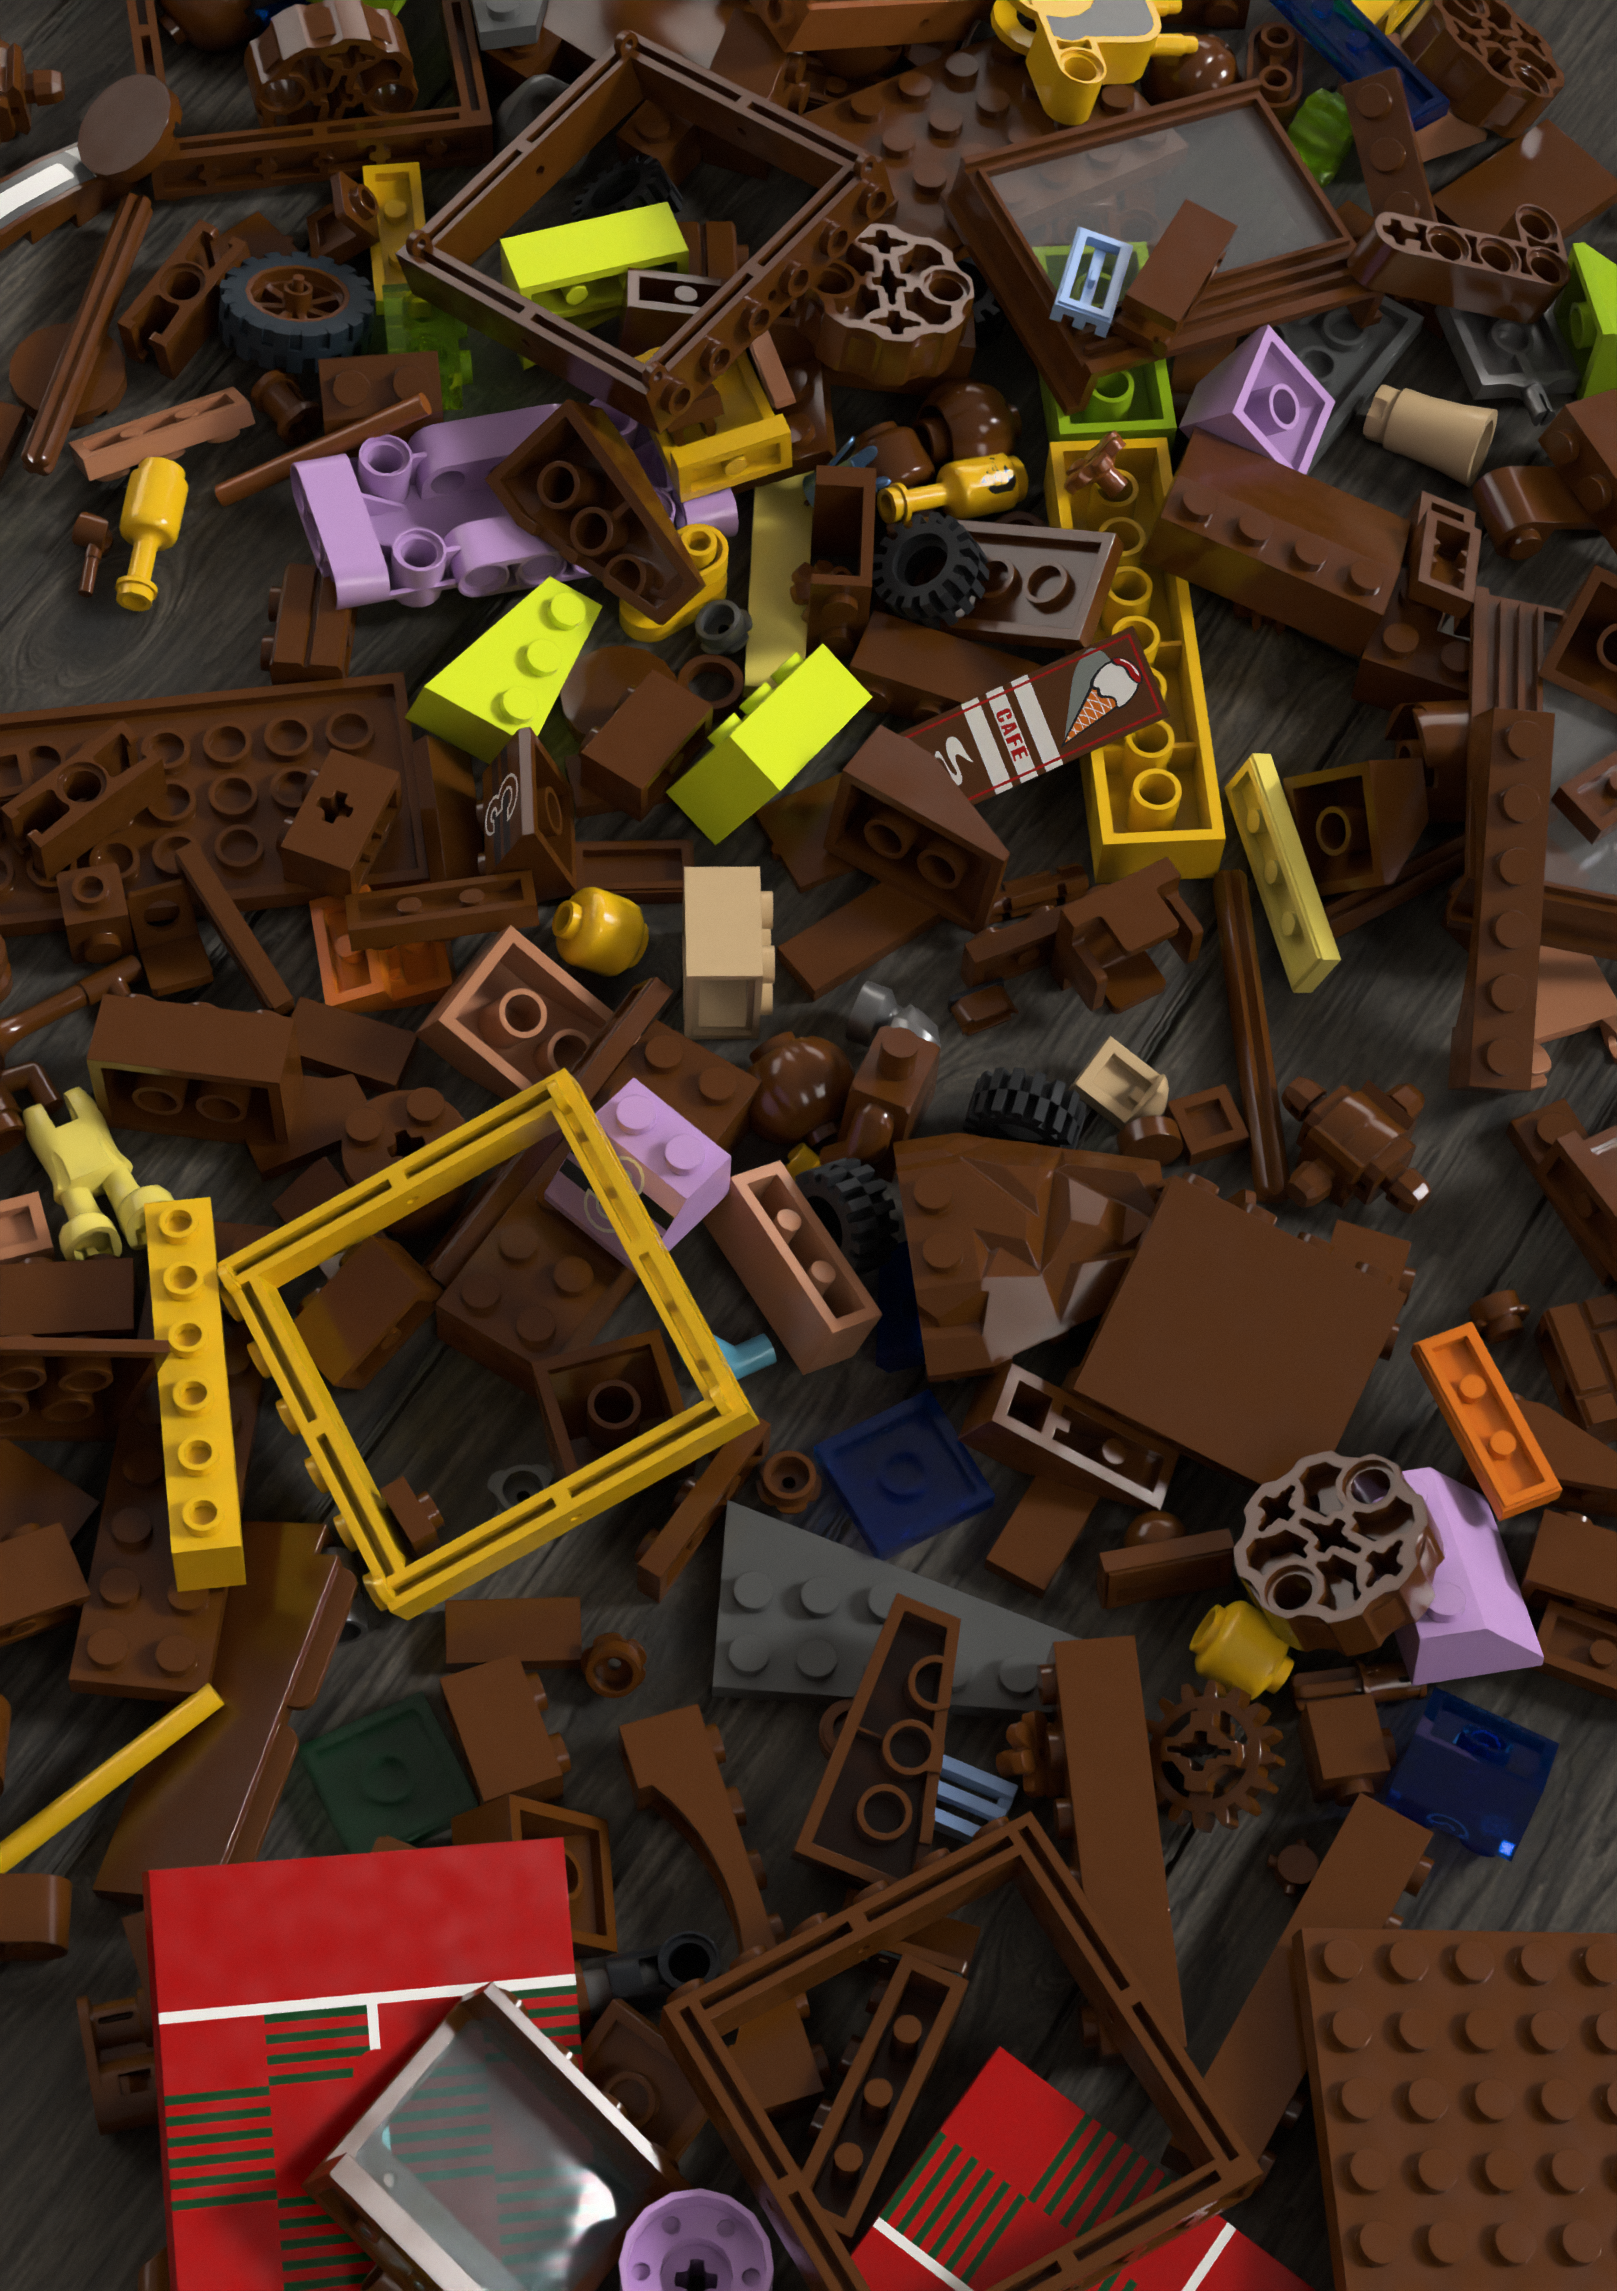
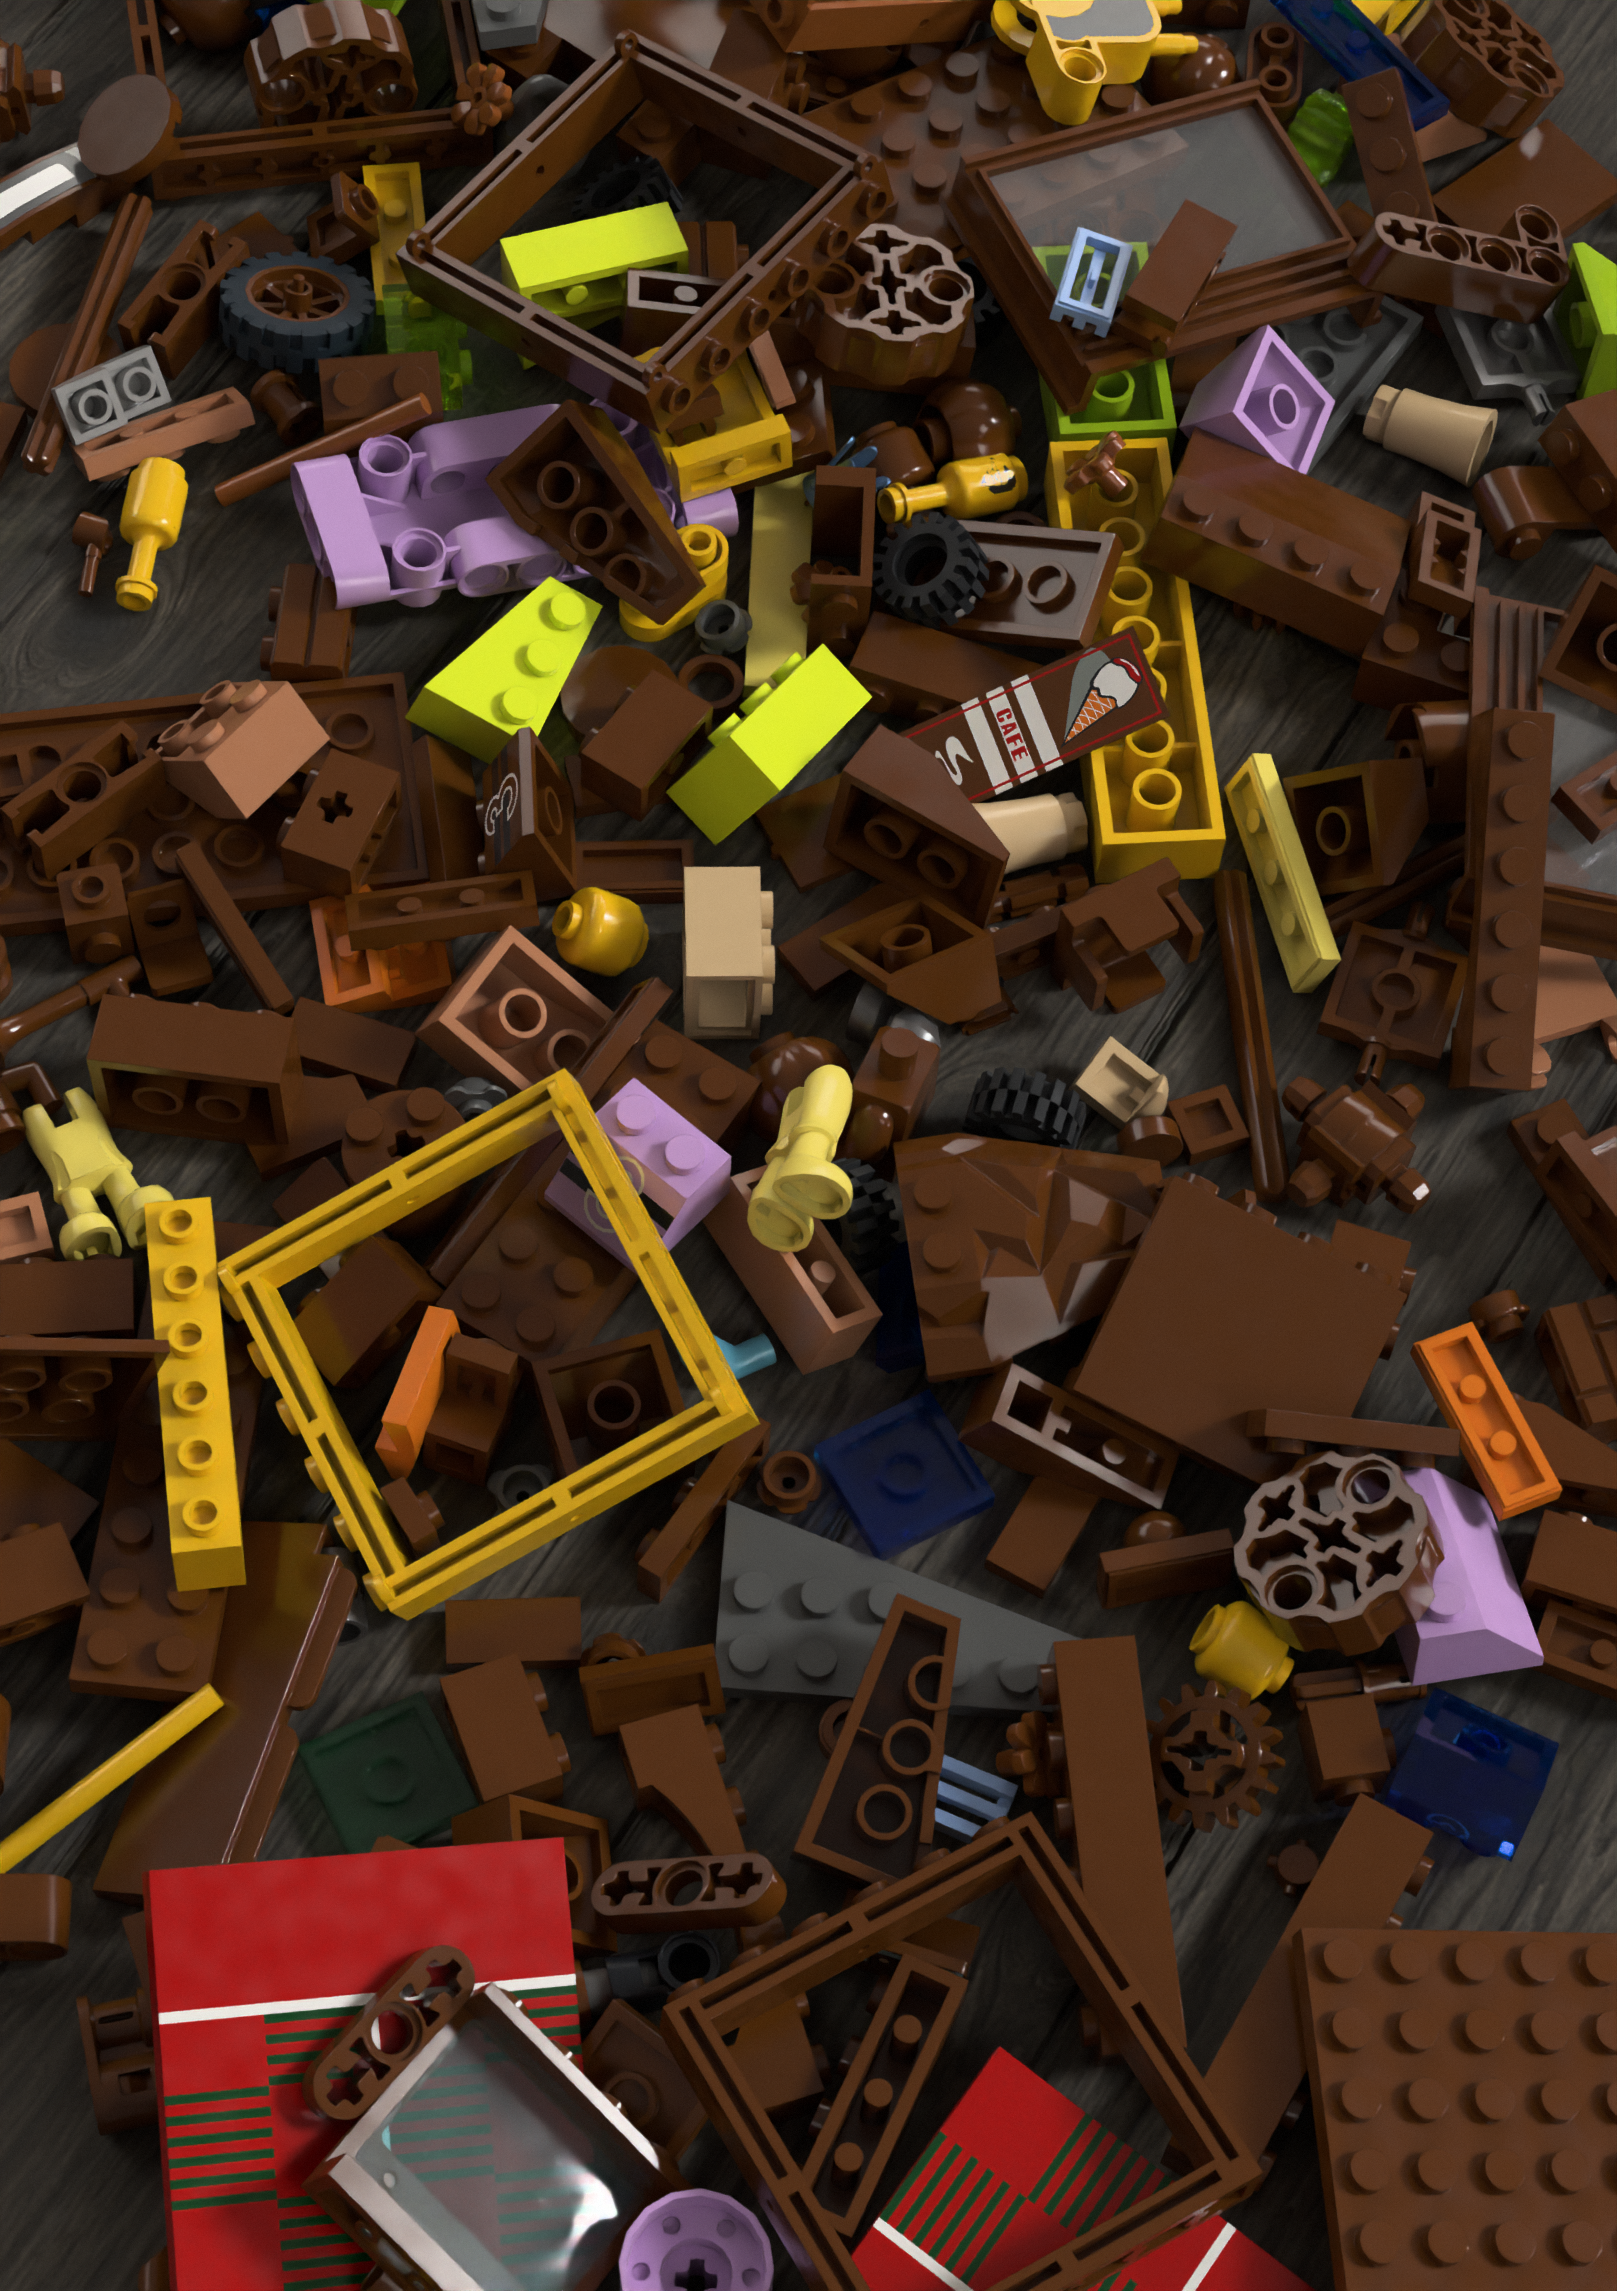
(110, 394): none -> light grey slope
(240, 746): none -> nougat slope
(337, 2057): none -> reddish brown beam
(416, 1393): none -> orange slope
(473, 1410): none -> reddish brown brick
(474, 1096): none -> dark grey plate
(482, 100): none -> dark orange plant
(651, 1686): none -> reddish brown tile
(712, 1909): none -> reddish brown beam
(799, 1169): none -> light yellow piece
(922, 958): none -> reddish brown slope
(1037, 828): none -> tan plant
(1352, 1437): none -> reddish brown plate
(1394, 994): none -> reddish brown plate

